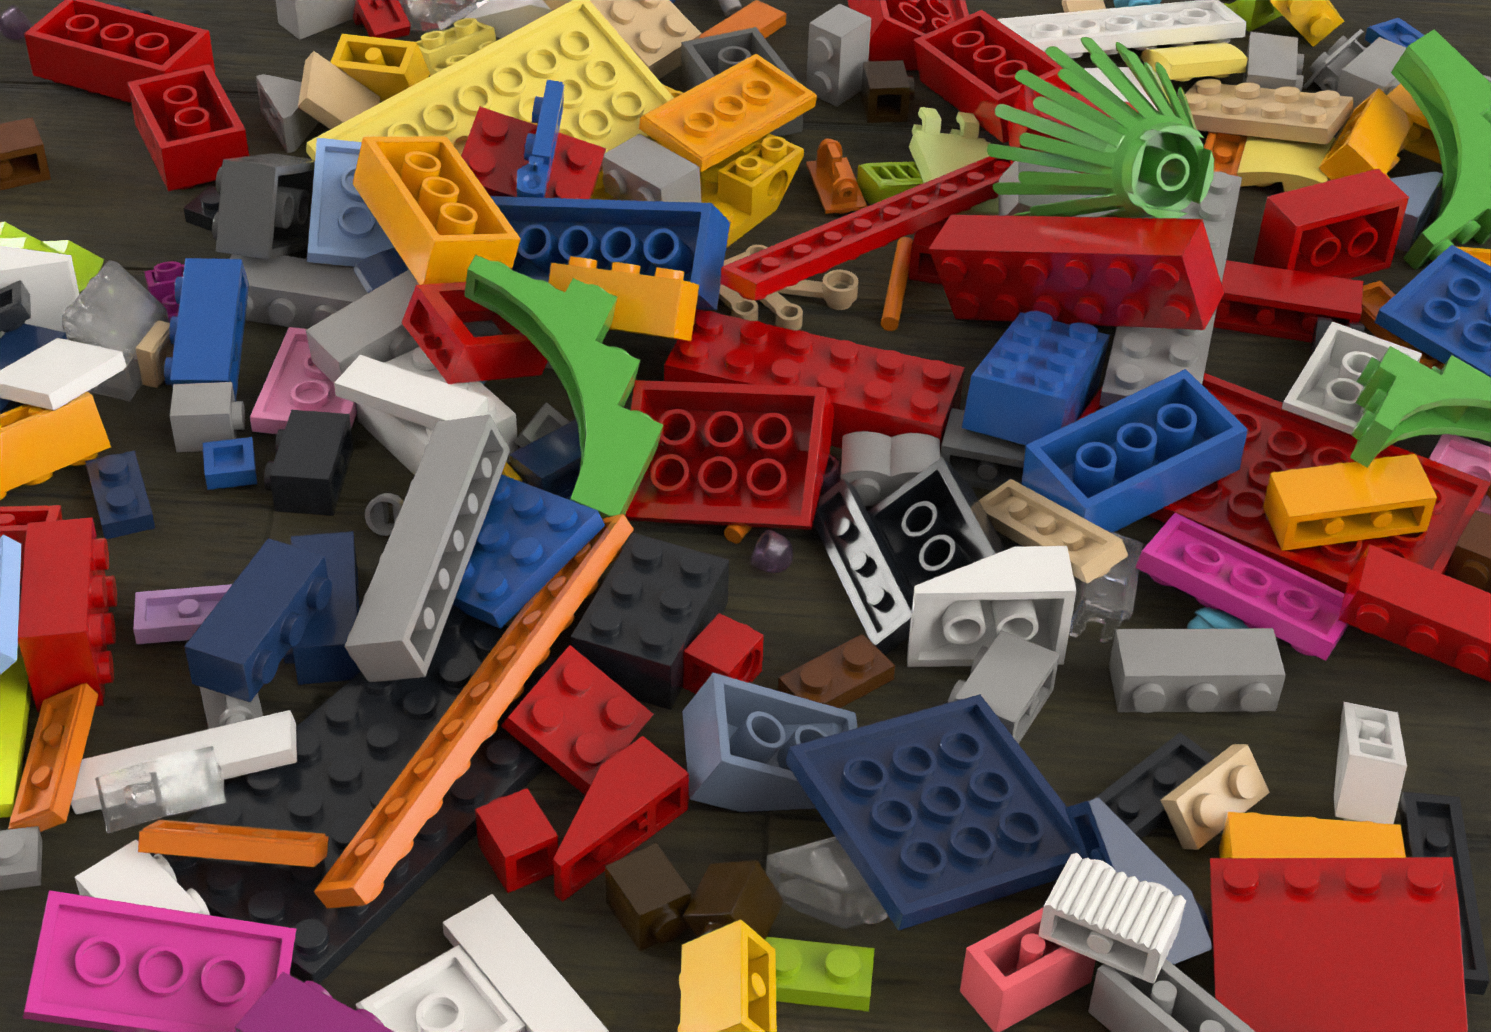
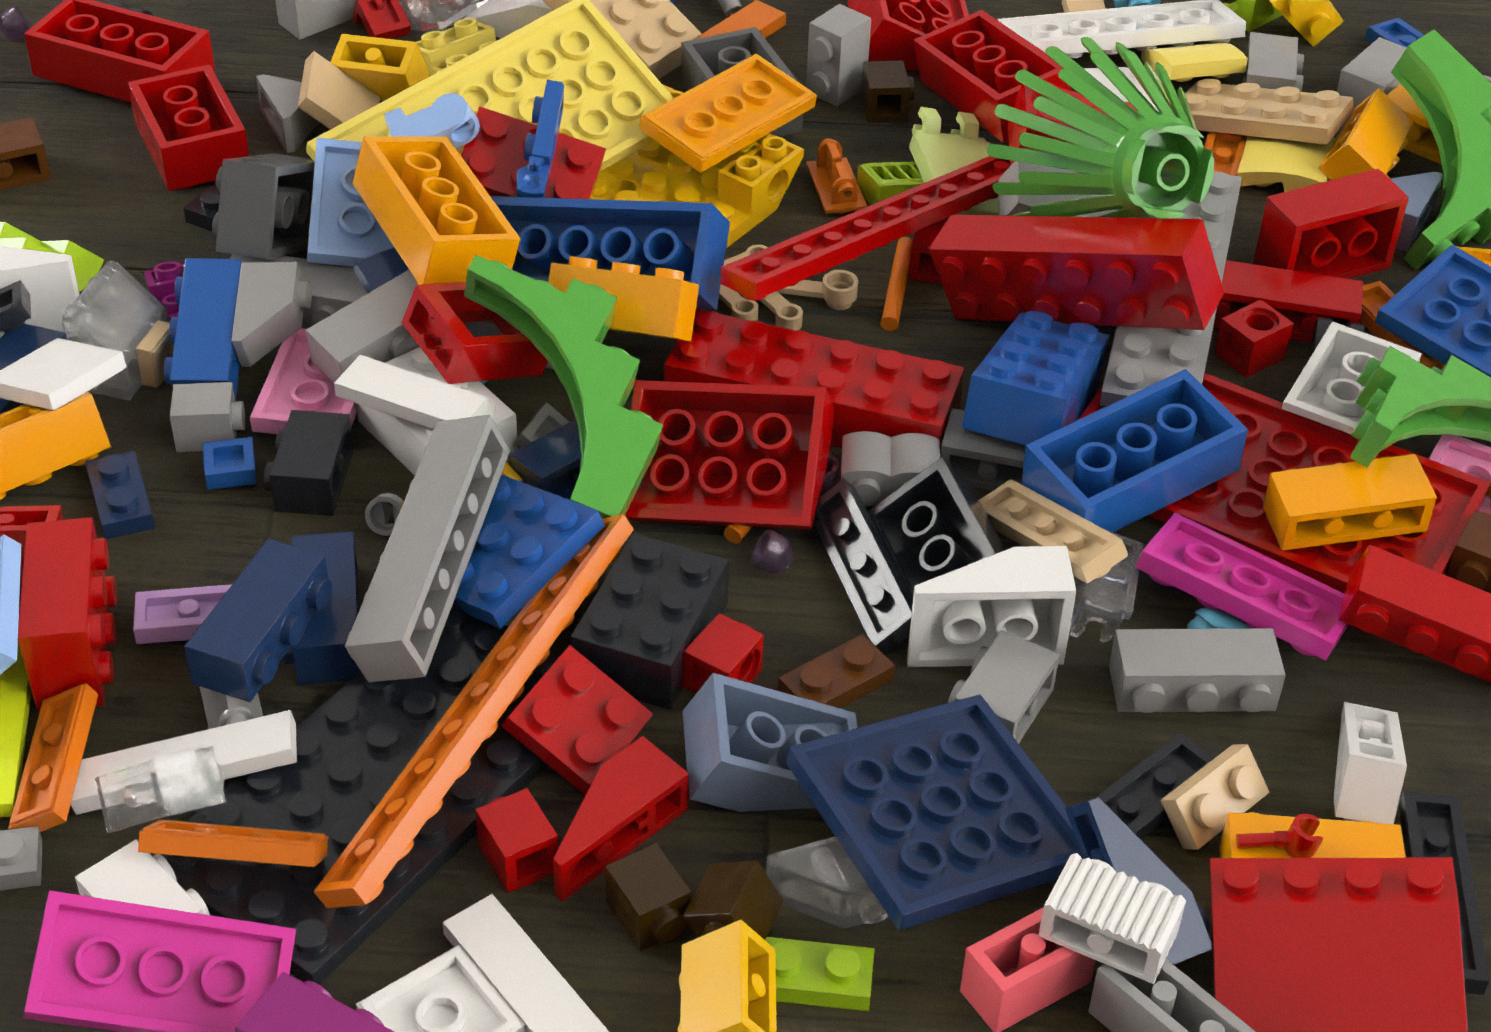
(267, 307): none -> light grey slope
(447, 117): none -> light blue leg
(649, 173): light grey brick -> none
(1253, 338): none -> red brick
(1296, 841): none -> red hand
(1328, 65): light grey hinge -> none

